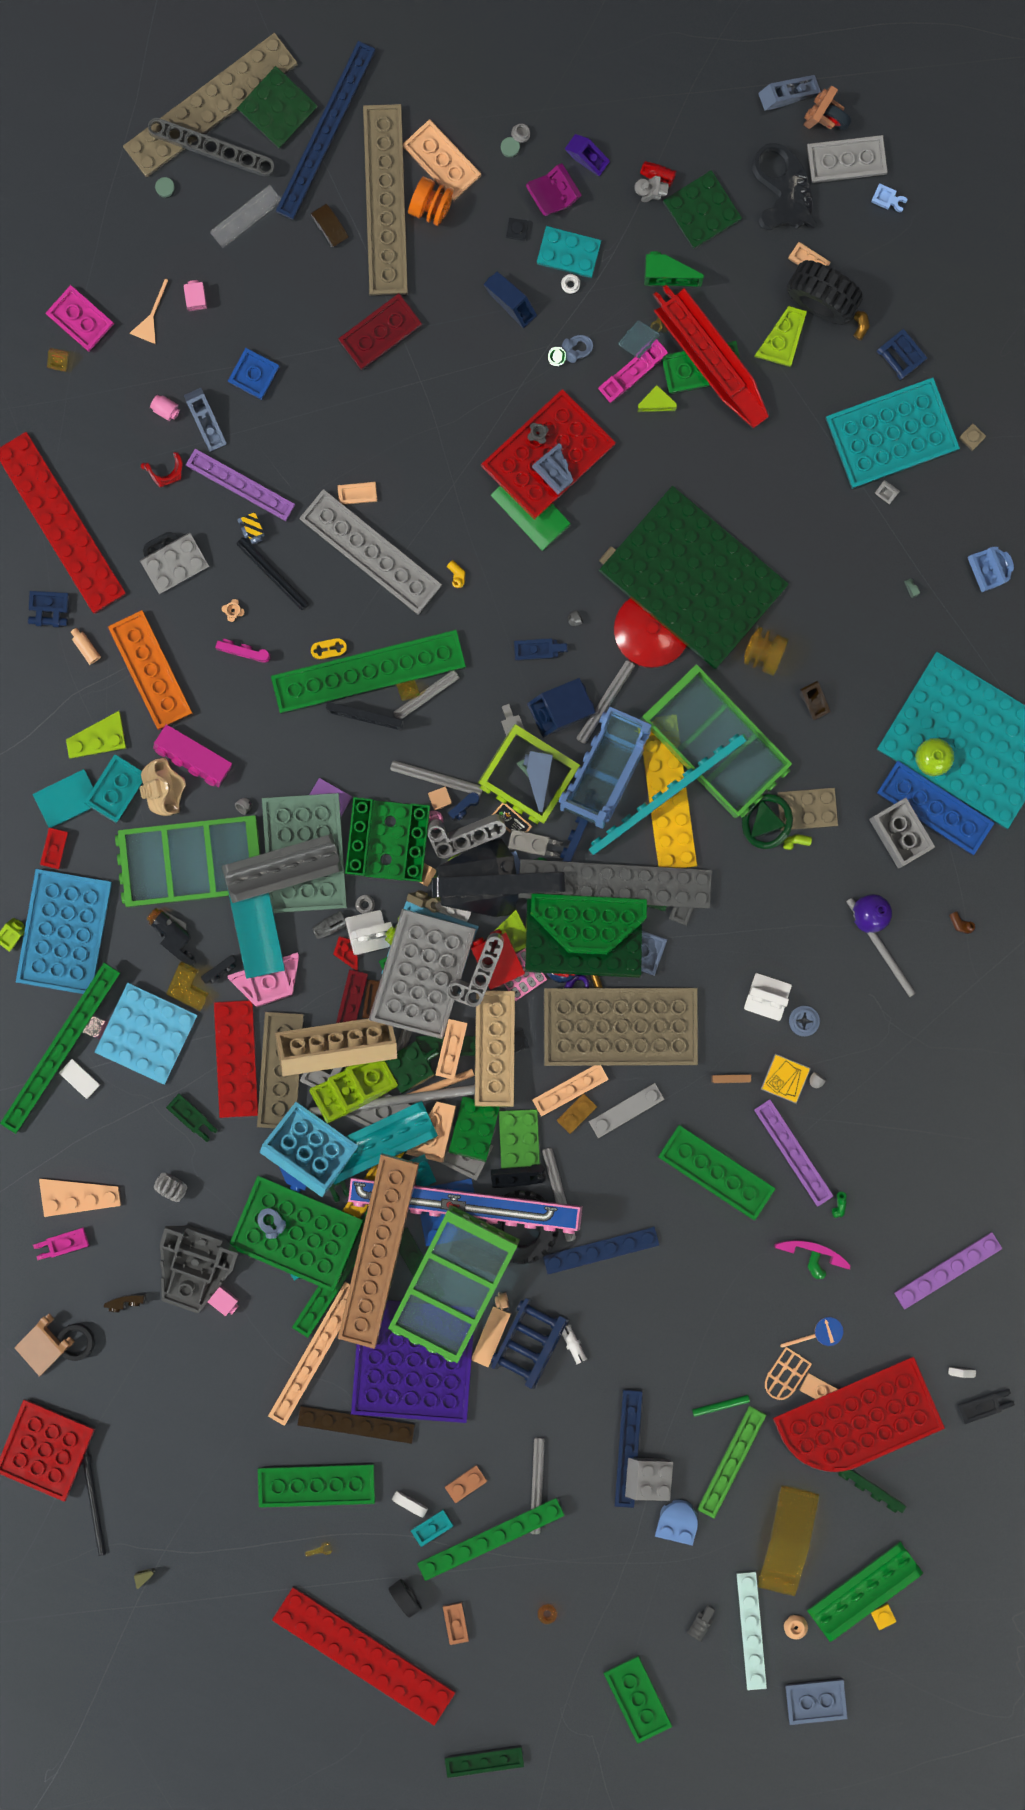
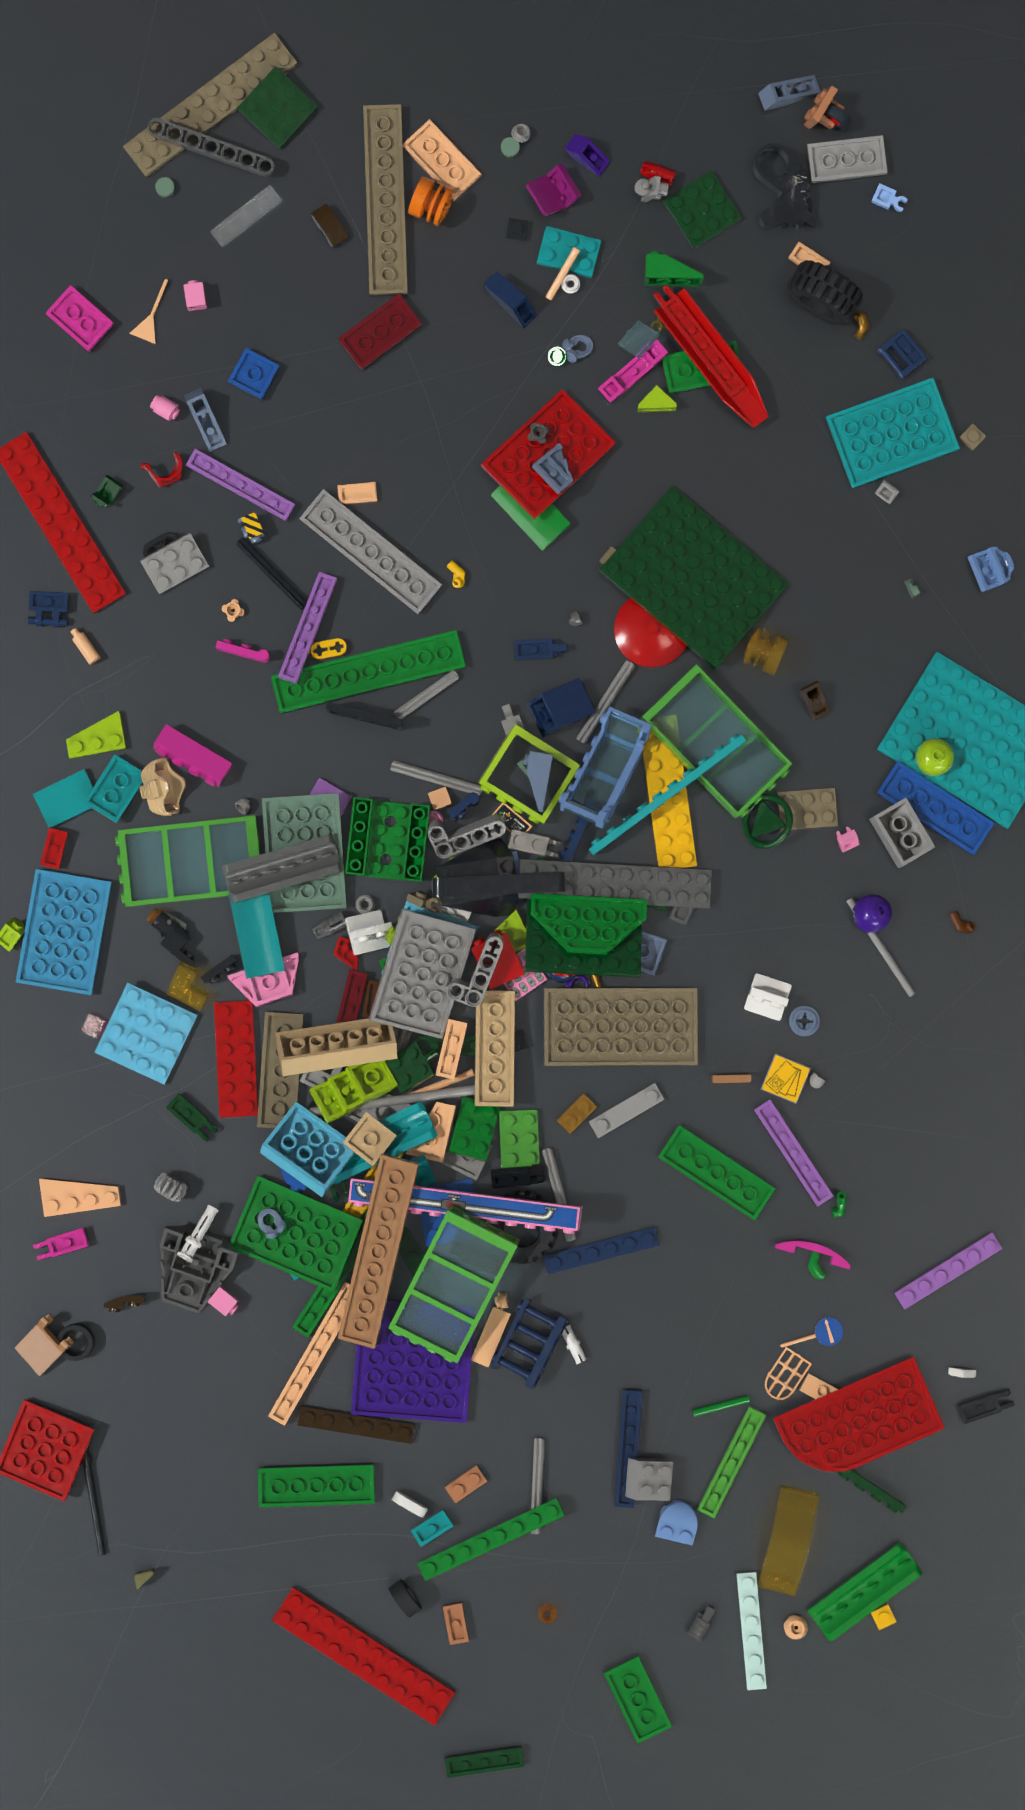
(57, 359): clear yellow plate -> none
(60, 1047): green plate -> none
(79, 1078): white tile -> none
(107, 492): none -> dark green bracket
(150, 670): orange plate -> none
(194, 1241): none -> white pin
(307, 628): none -> medium lavender plate
(319, 1550): clear yellow hand -> none
(325, 130): dark blue plate -> none
(369, 1139): none -> tan plate
(408, 690): clear yellow plate -> none
(428, 874): light nougat plate -> none
(563, 272): none -> light nougat bar
(570, 1089): light nougat plate -> none
(783, 339): lime wing -> none
(796, 839): lime arm -> none
(816, 1701): sand blue plate -> none
(848, 840): none -> bright pink tile

